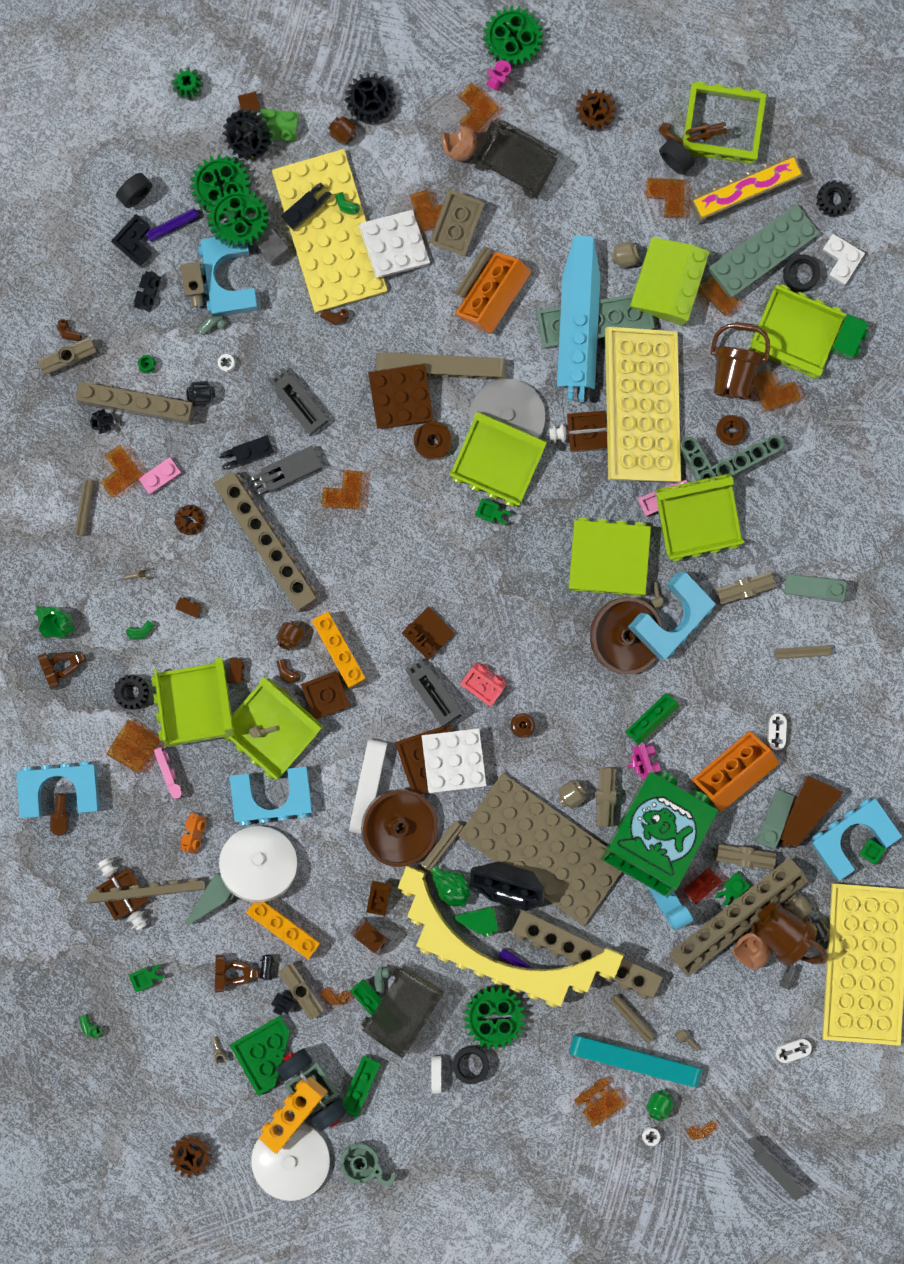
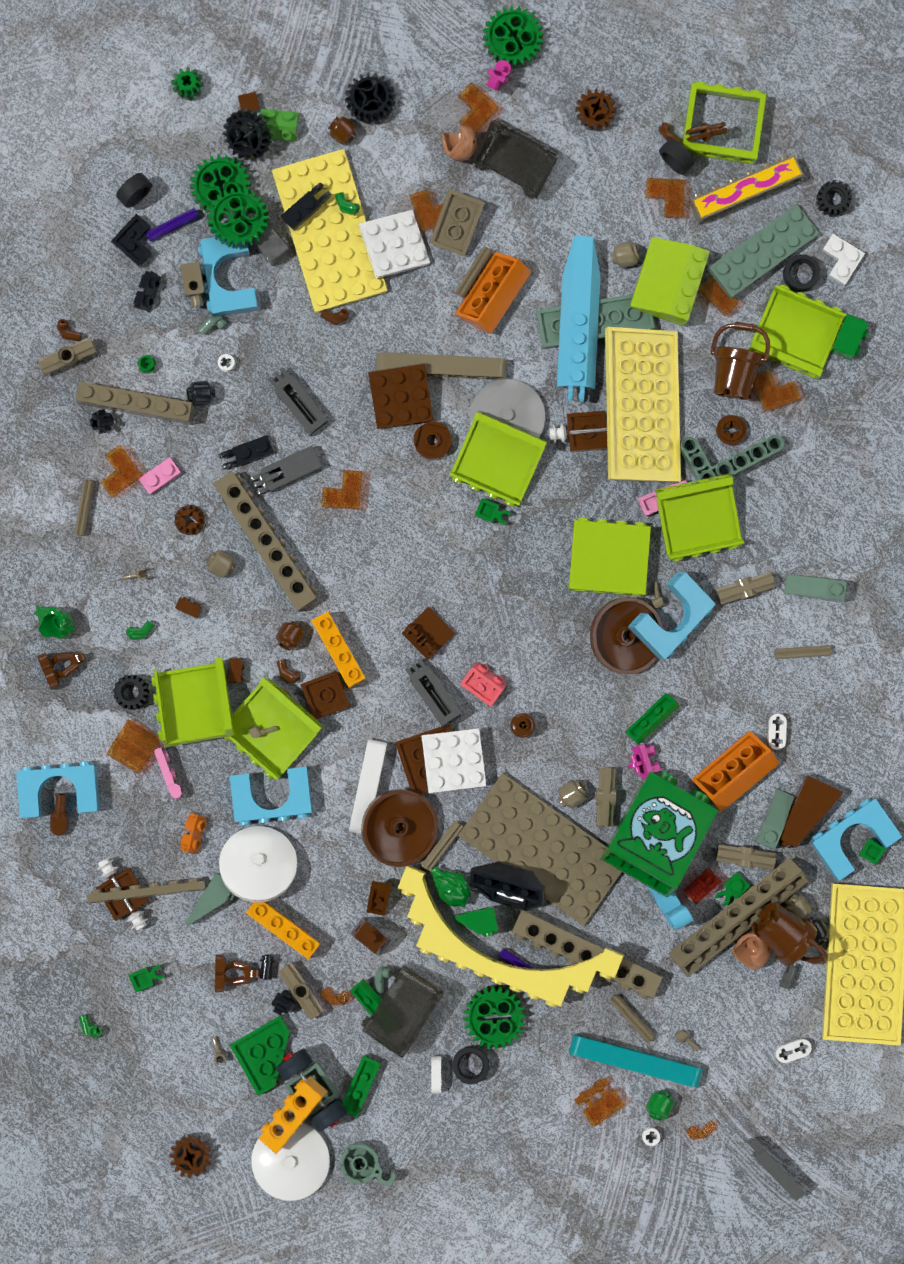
(220, 563): none -> dark tan head

